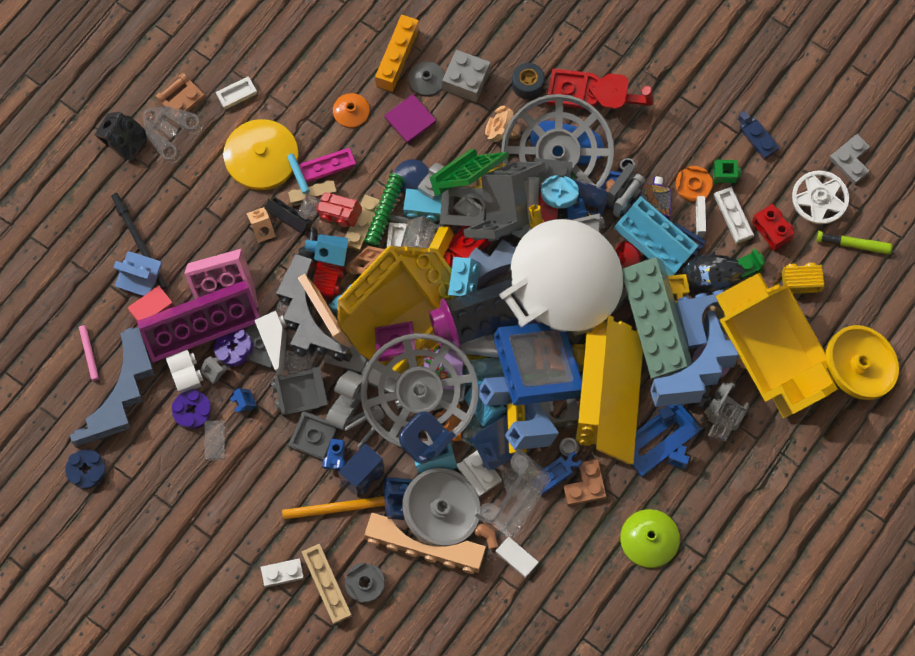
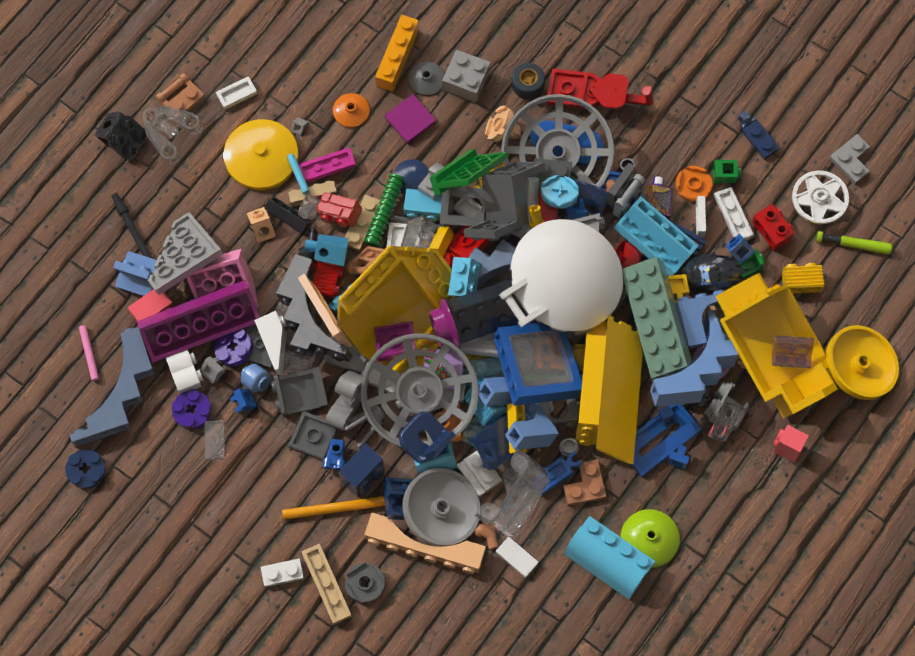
(183, 254): none -> light grey plate
(255, 378): none -> medium blue head
(299, 125): none -> light grey piece
(609, 557): none -> medium azure brick
(737, 245): none -> blue brick
(789, 443): none -> coral brick
(792, 351): none -> bracket

